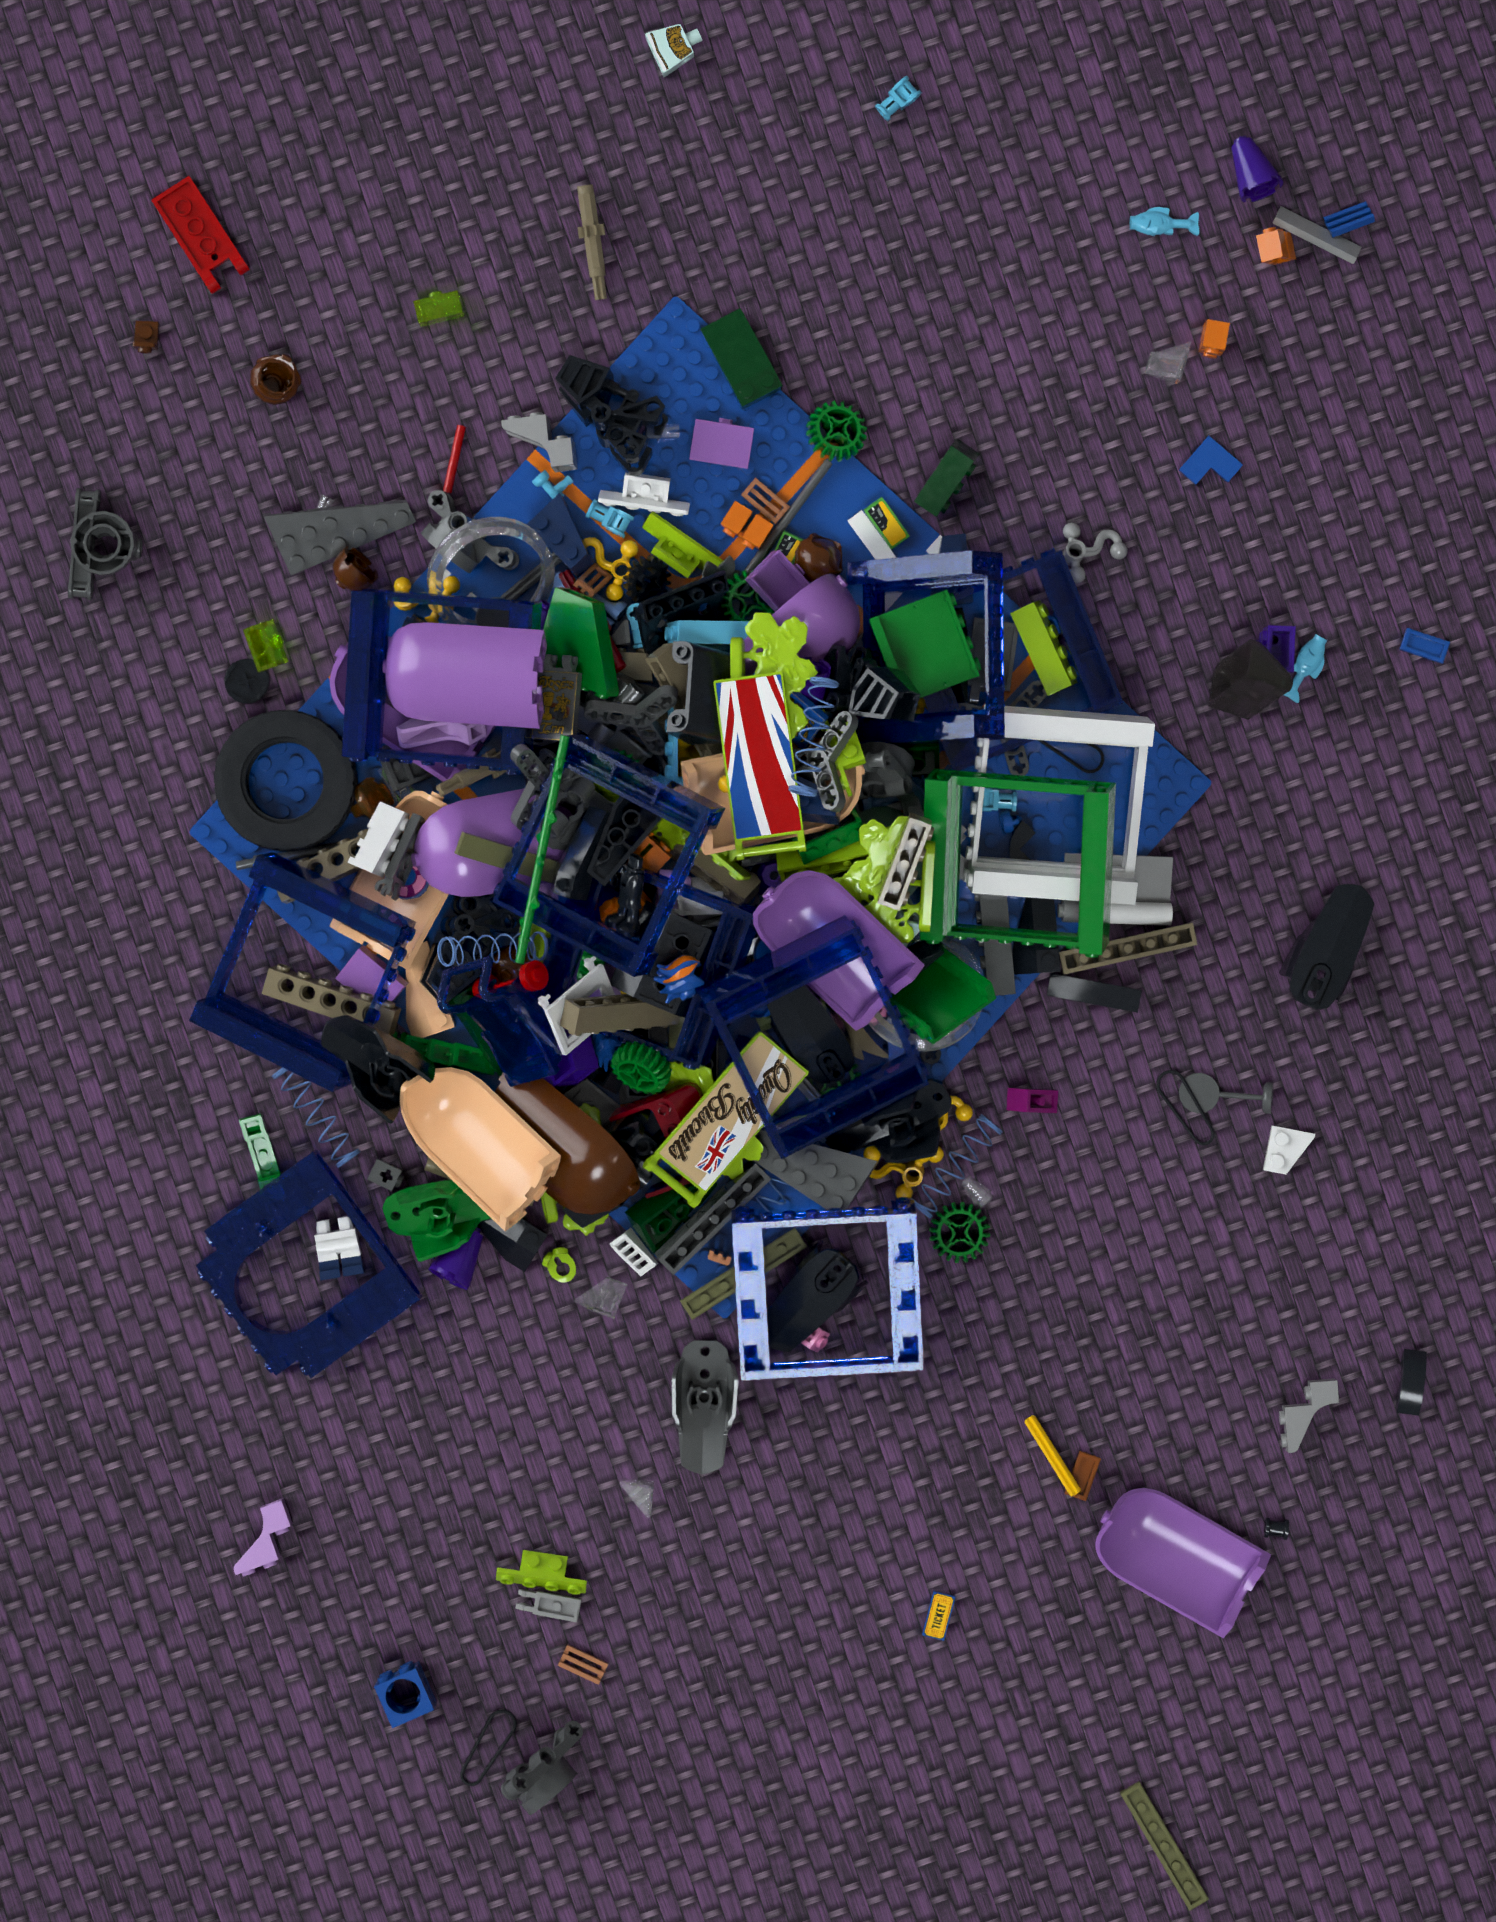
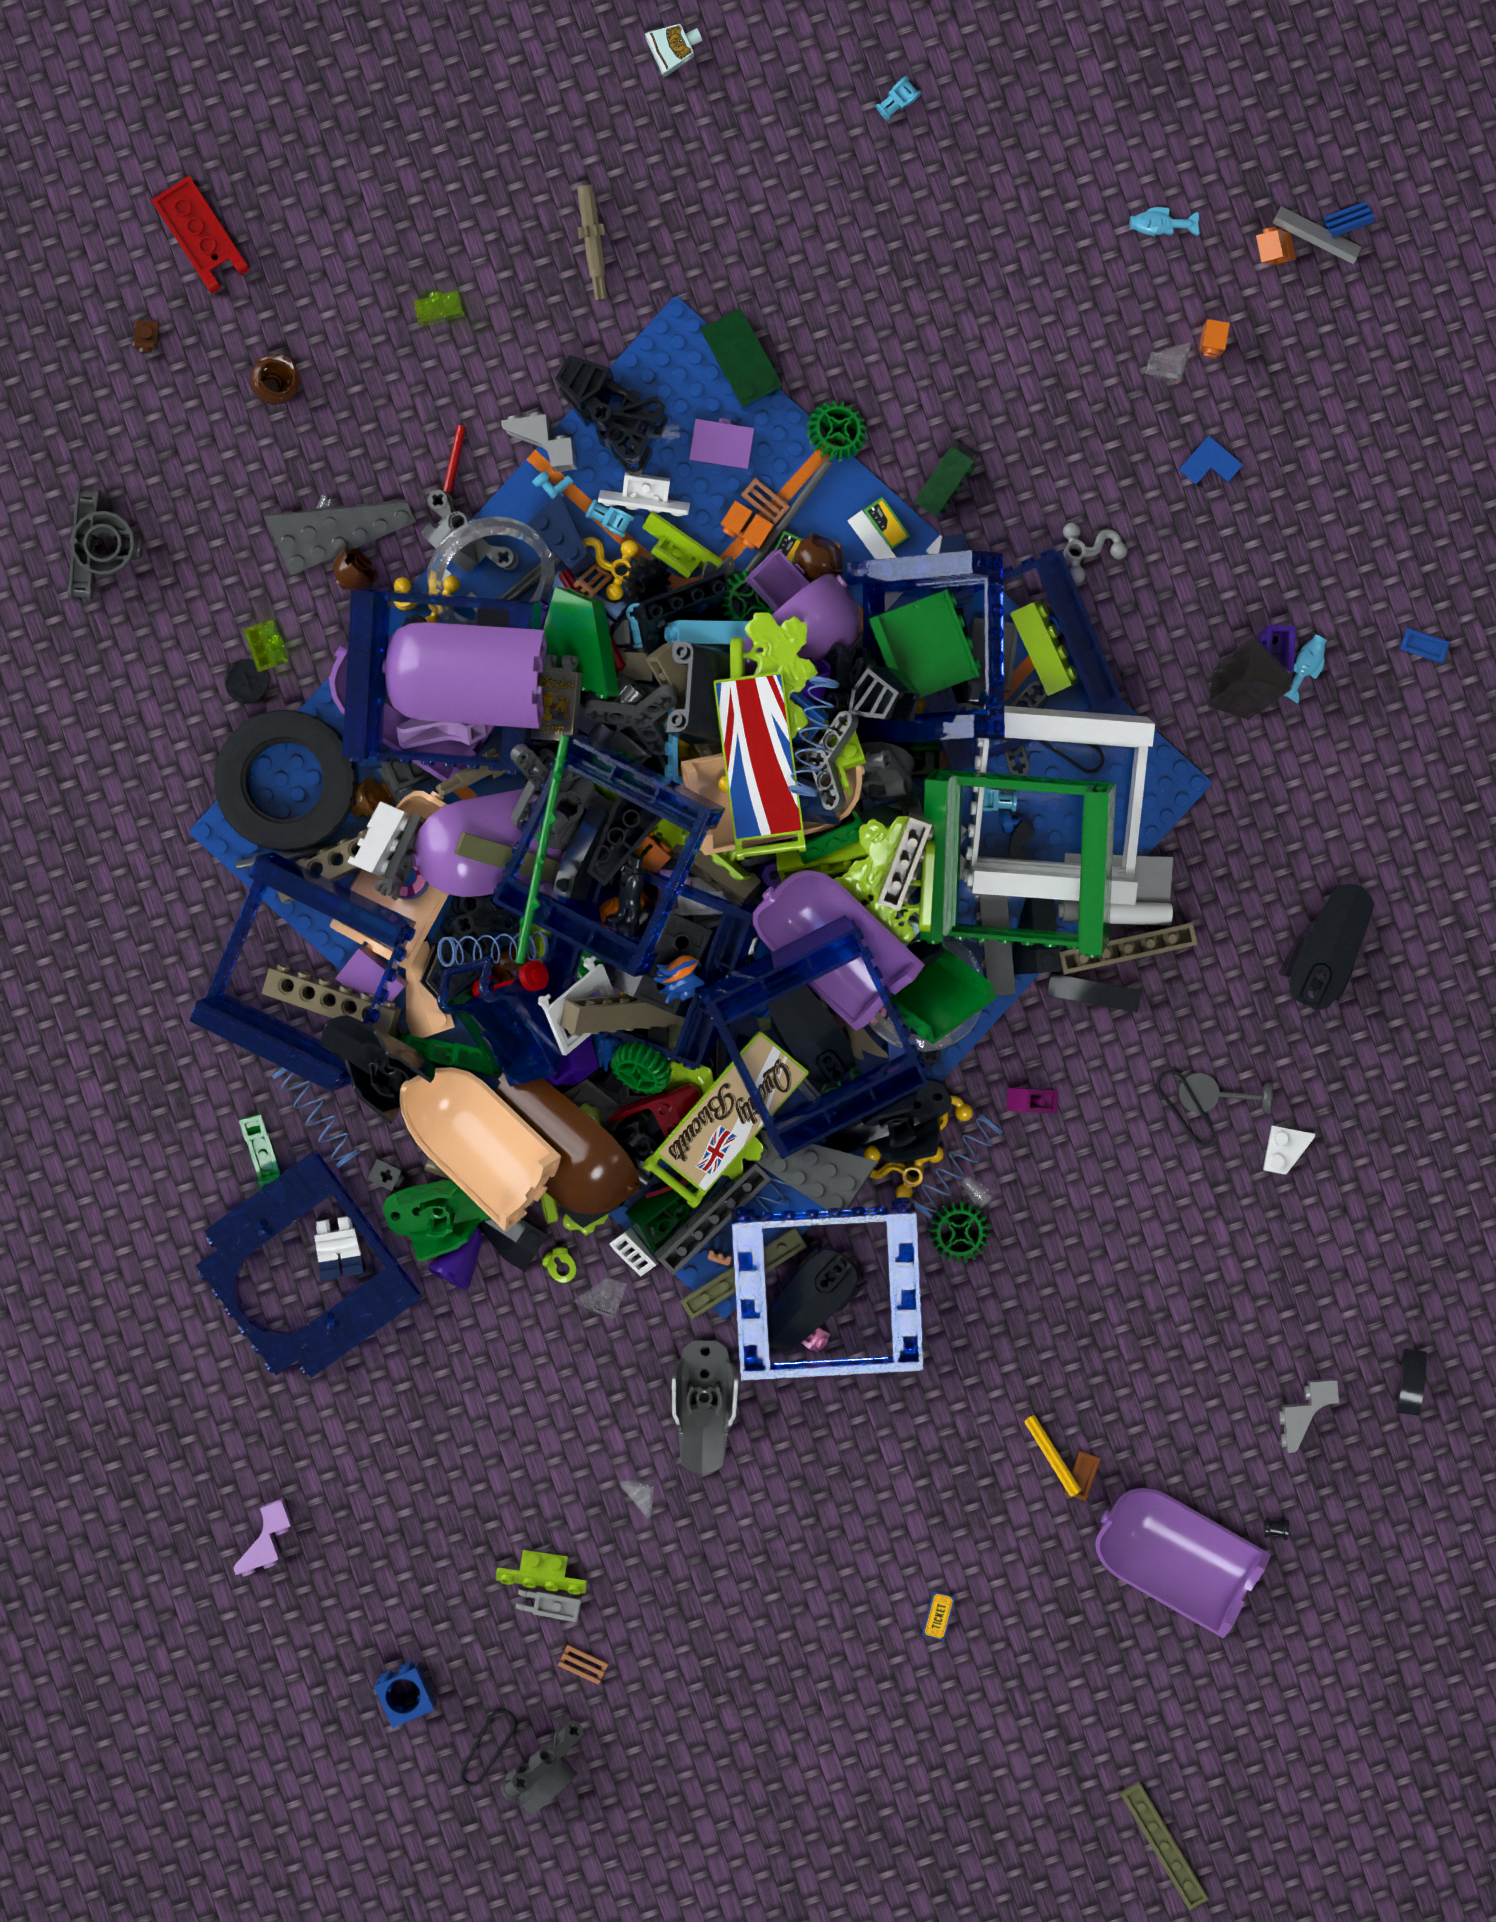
(1253, 170): dark purple cone -> none

